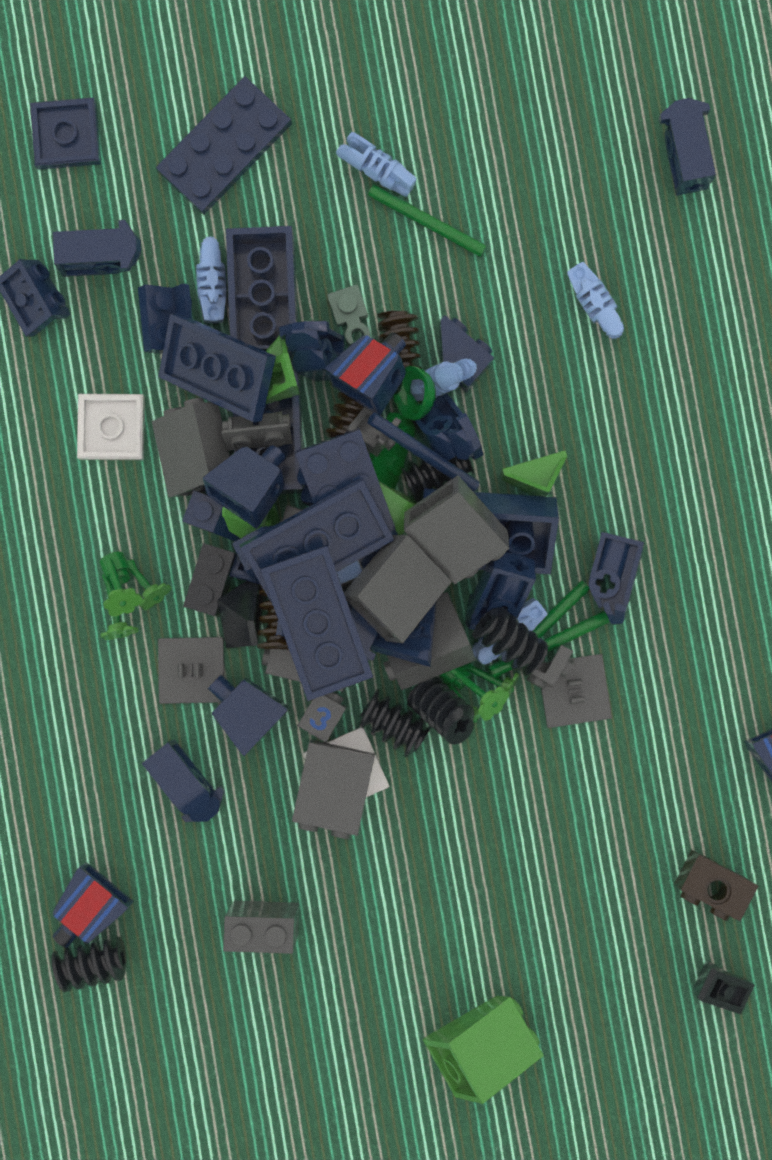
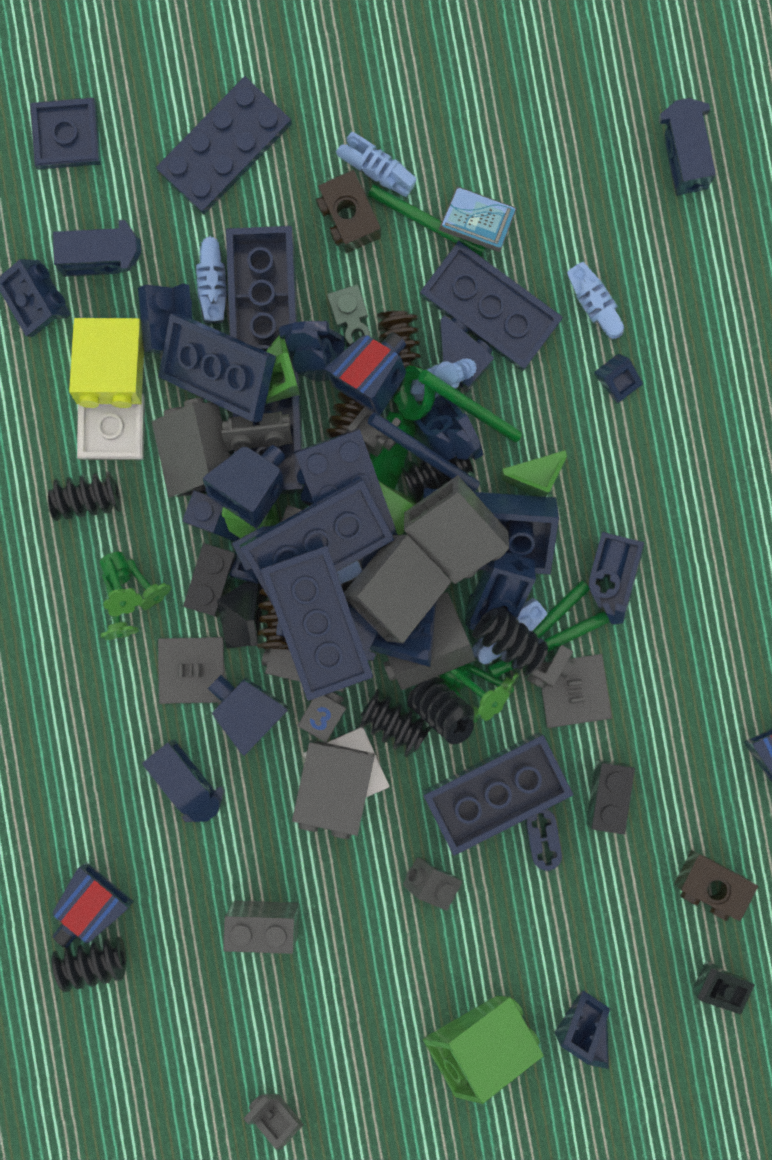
(84, 497): none -> black piece
(107, 362): none -> neon yellow brick
(273, 1119): none -> dark grey bracket
(343, 193): none -> dark brown brick
(431, 884): none -> dark grey bracket
(469, 406): none -> green bar
(478, 219): none -> piece
(491, 305): none -> dark blue plate
(497, 793): none -> dark blue brick
(551, 836): none -> dark blue beam
(586, 1031): none -> dark blue slope
(610, 796): none -> black brick
(618, 377): none -> dark blue slope

